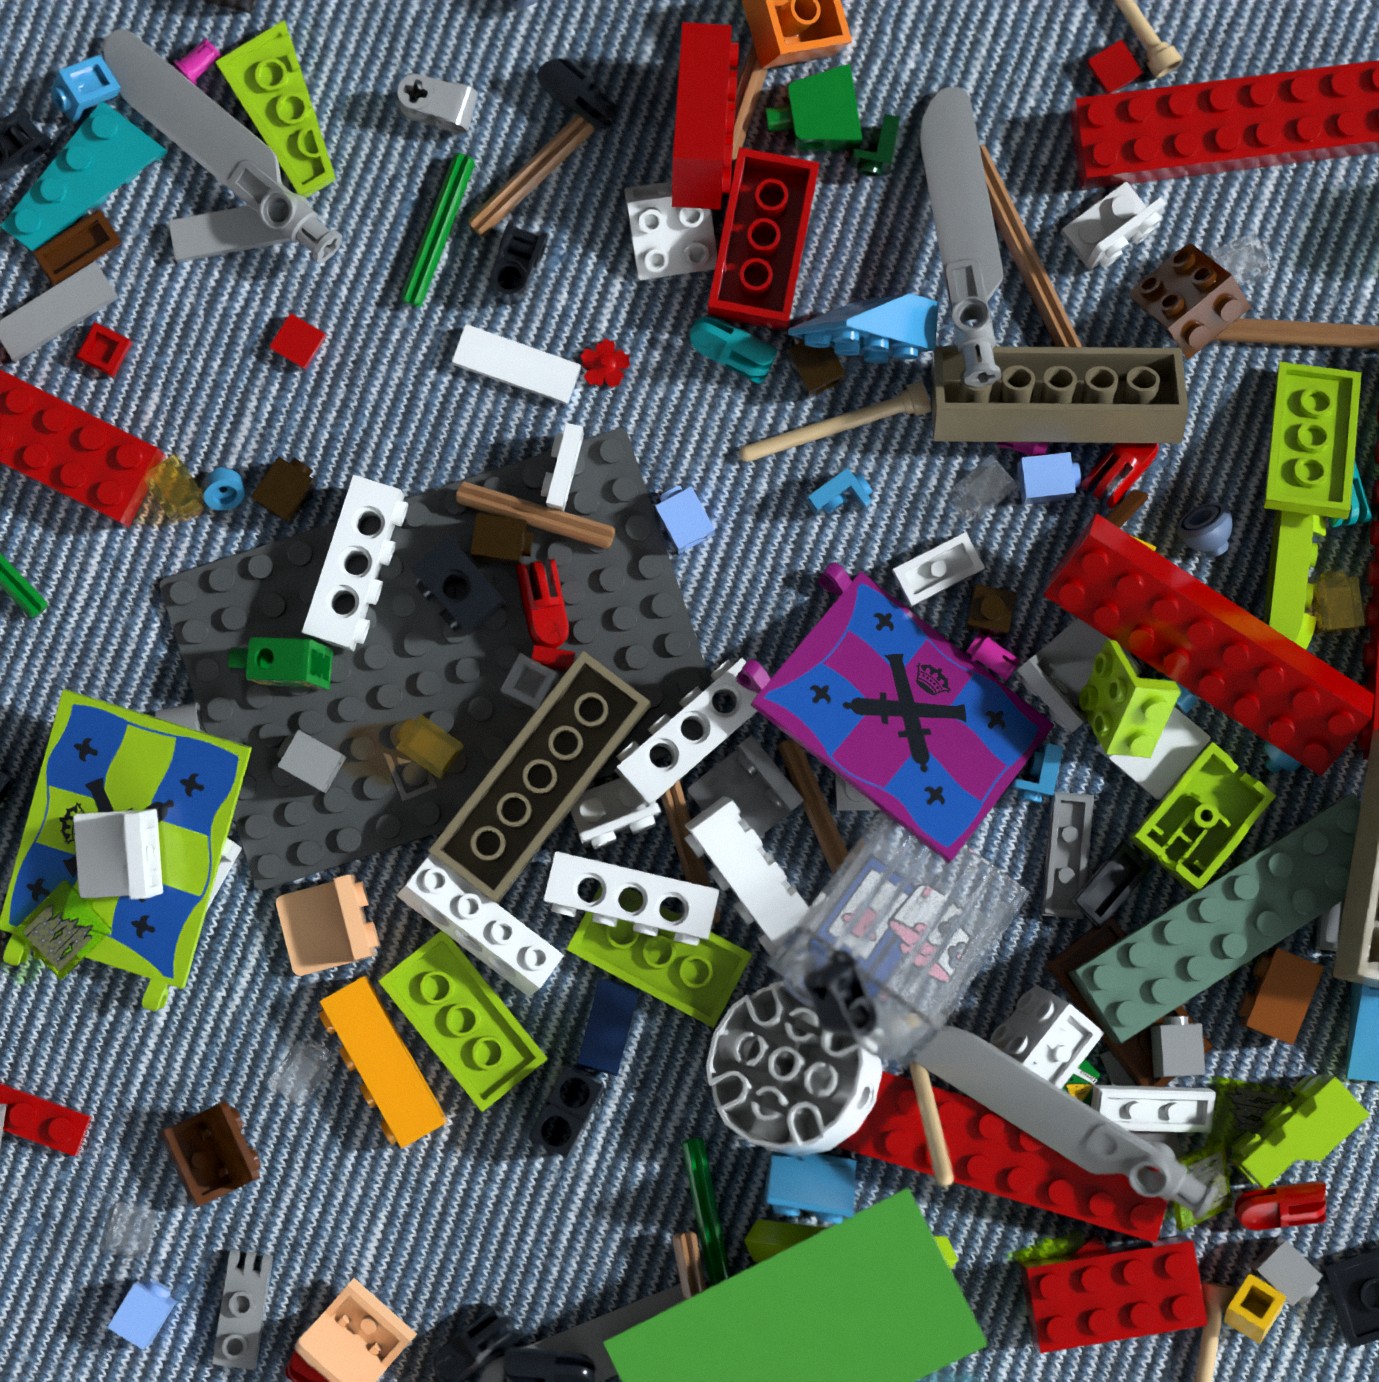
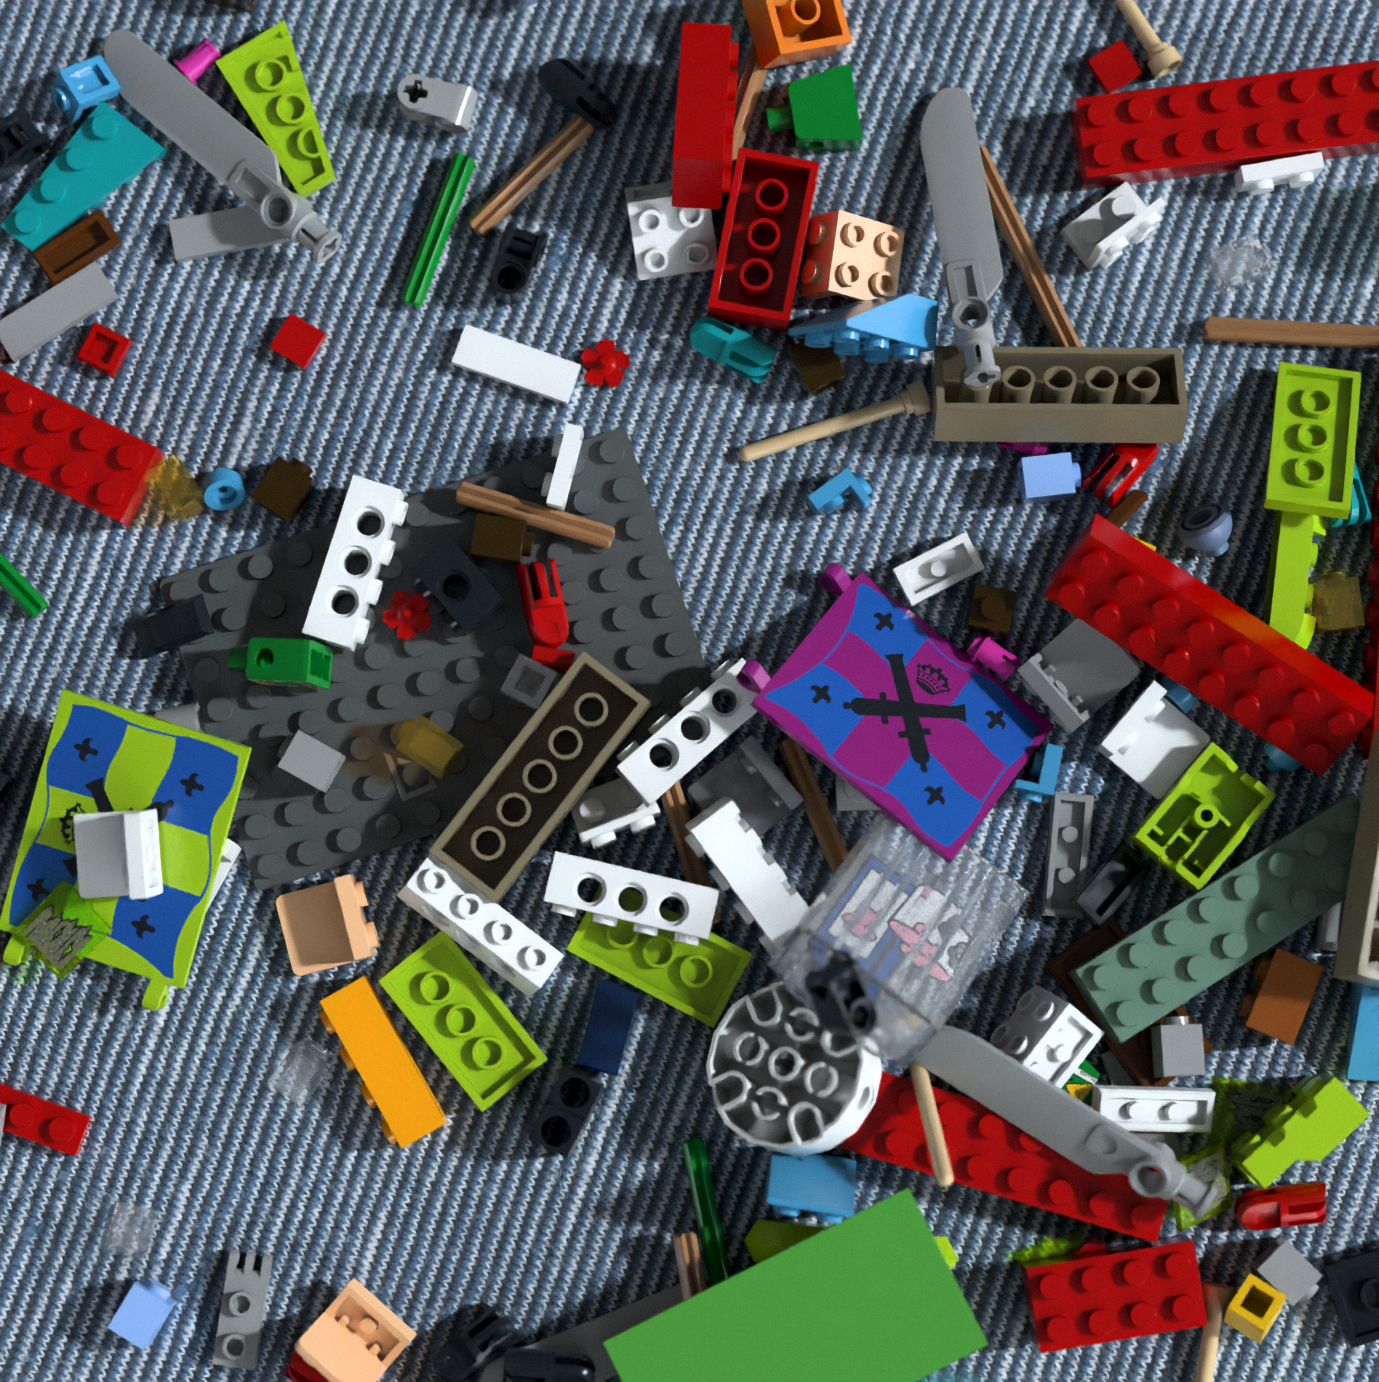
(172, 626): none -> black tile
(211, 1154): reddish brown bracket -> none
(408, 614): none -> red plant
(684, 518): light blue brick -> none
(851, 257): none -> light nougat bracket
(883, 142): dark green bracket -> none
(982, 490): clear brick -> none
(1125, 709): lime bracket -> none
(1191, 299): reddish brown bracket -> none
(1263, 176): none -> white plate

